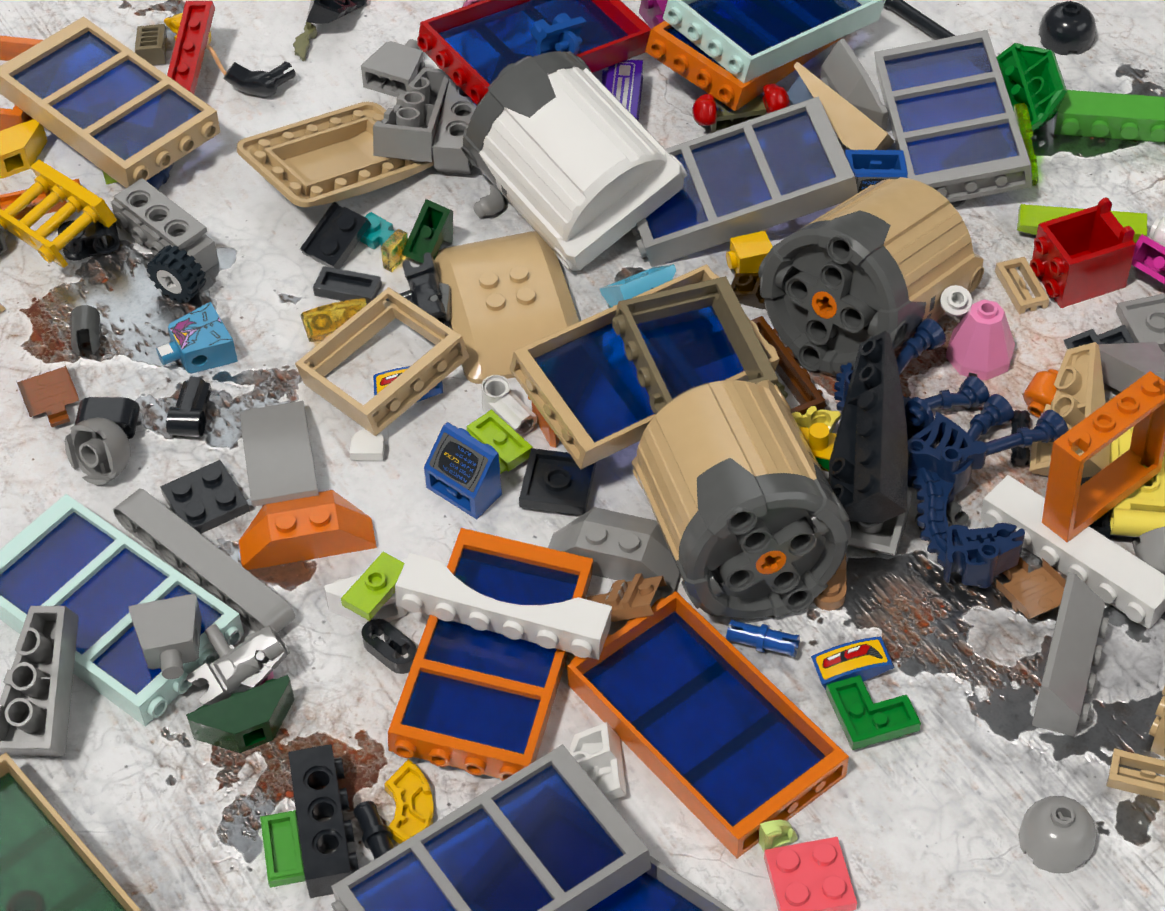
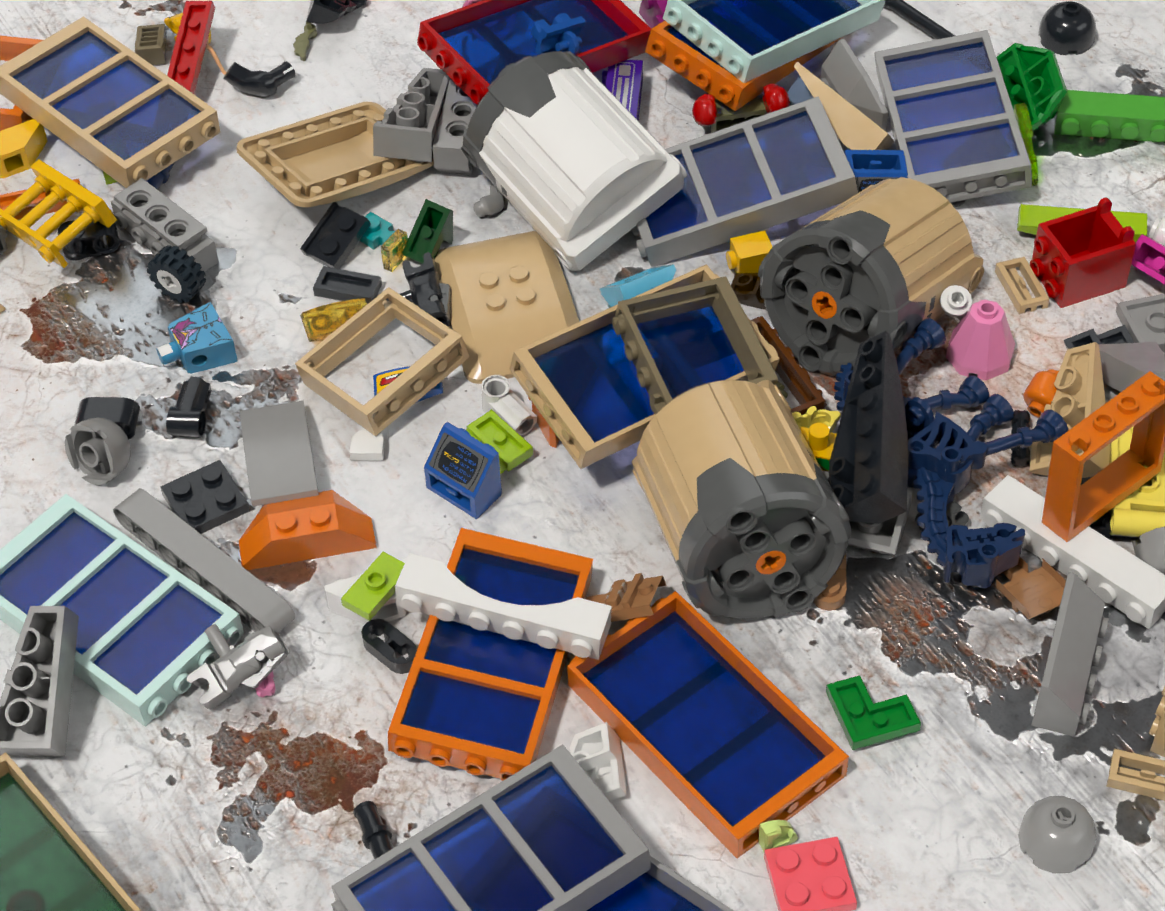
(49, 394): dark orange piece -> none
(85, 328): dark grey piece -> none
(168, 633): light grey torso -> none
(245, 717): dark green slope -> none
(282, 849): bright green tile -> none
(310, 770): black brick -> none
(392, 67): light grey torso -> none
(412, 802): yellow tile -> none
(556, 483): black plate -> none
(619, 546): light grey wedge -> none
(763, 638): blue pin -> none
(860, 657): slope -> none

